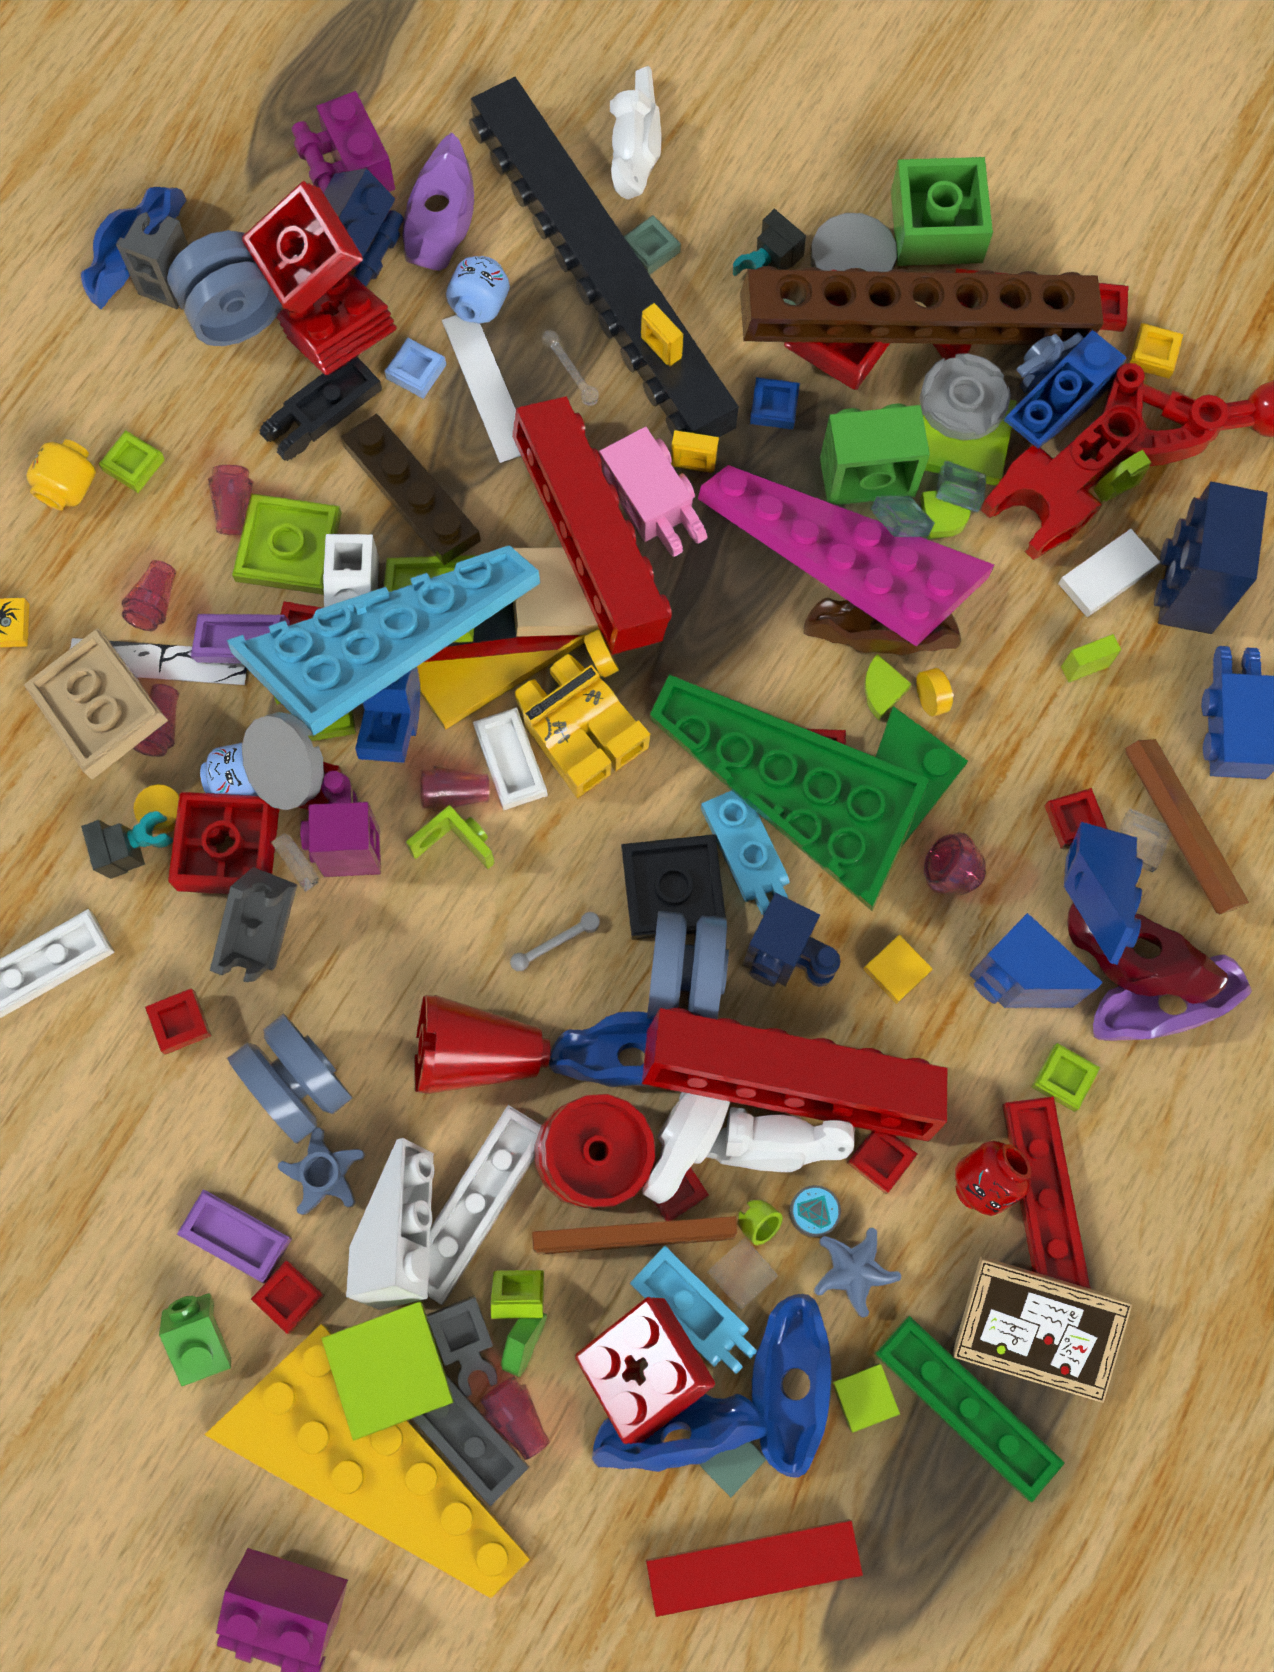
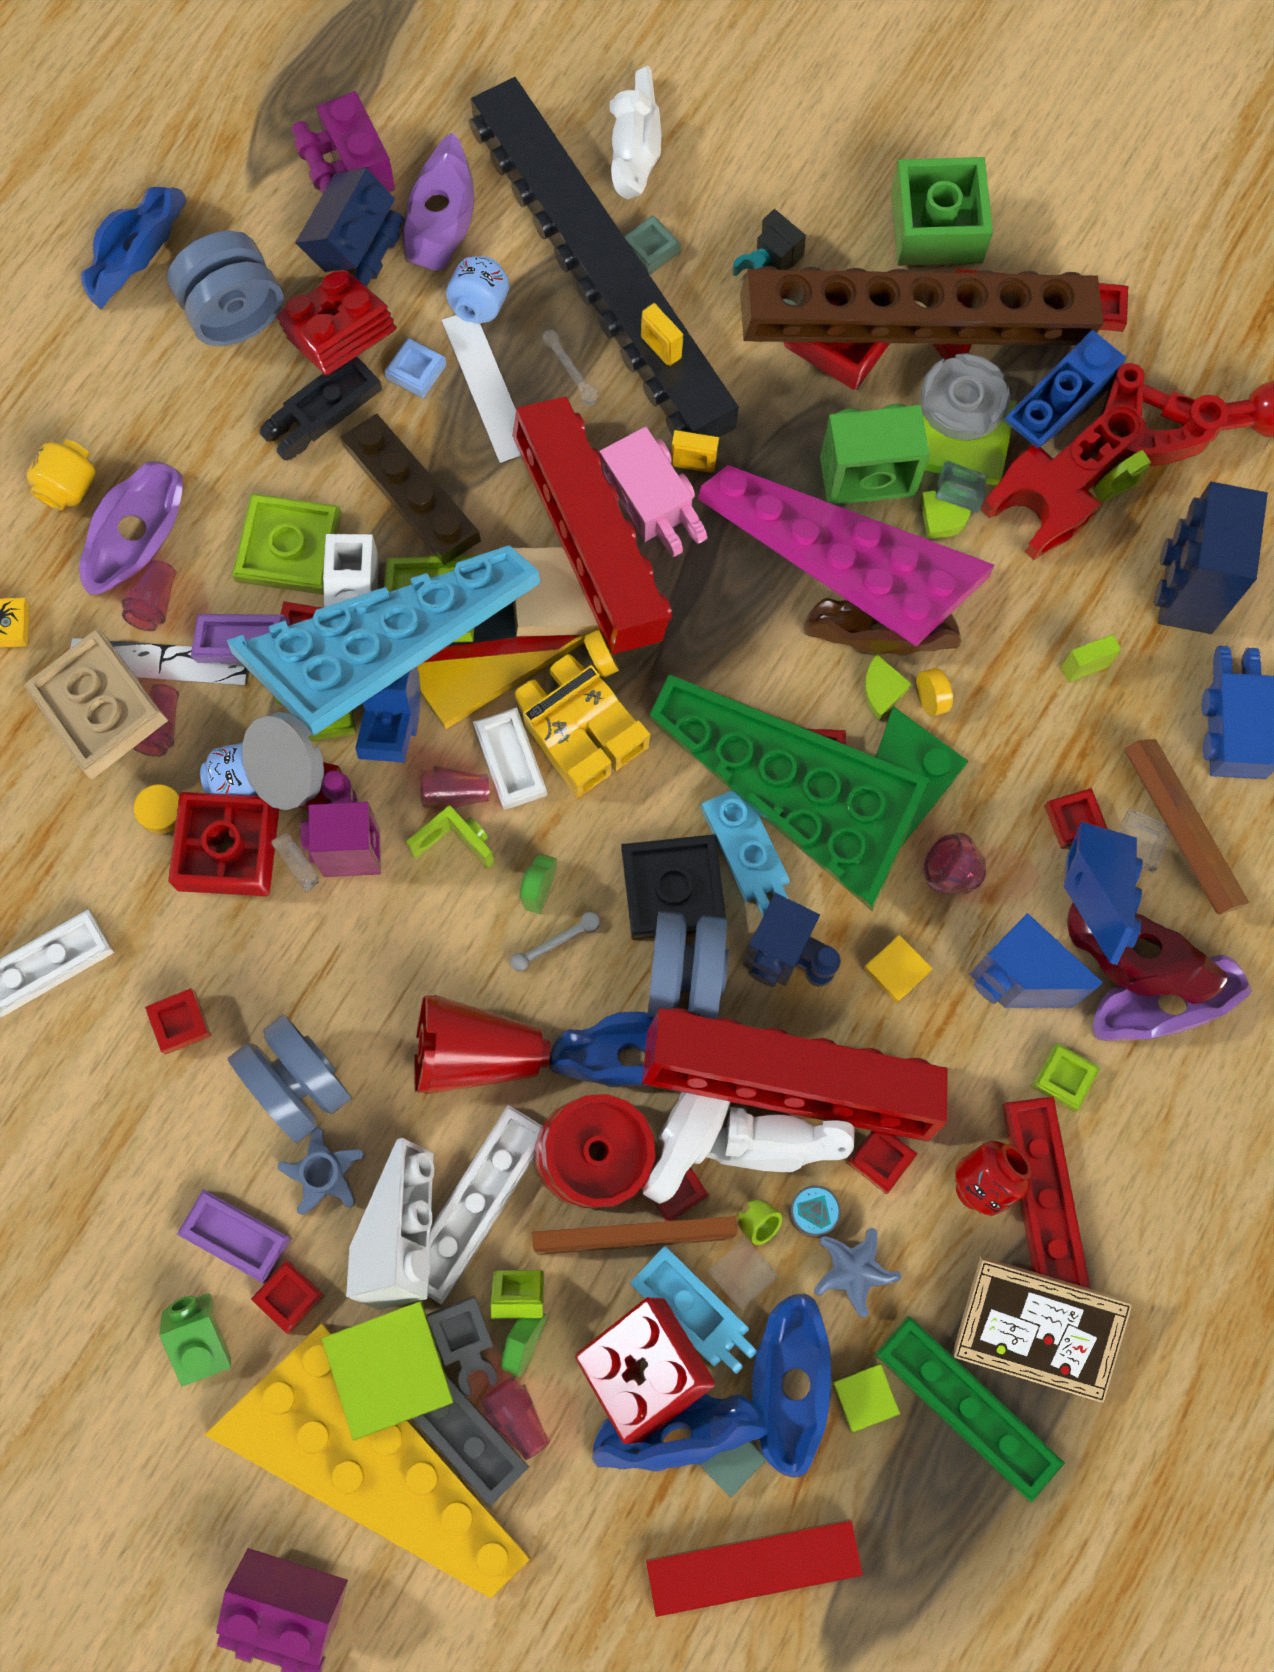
(117, 848): pearl dark grey piece -> none
(131, 461): lime tile -> none
(149, 495): none -> medium lavender piece
(151, 255): dark grey hinge -> none
(230, 497): clear pink cone -> none
(253, 924): dark grey hinge -> none
(298, 272): red brick -> none
(537, 883): none -> bright green tile
(774, 403): blue tile -> none
(853, 242): light grey tile -> none
(902, 516): clear light blue tile -> none
(1044, 358): sand blue animal -> none
(1109, 572): white tile -> none
(1156, 350): yellow tile -> none

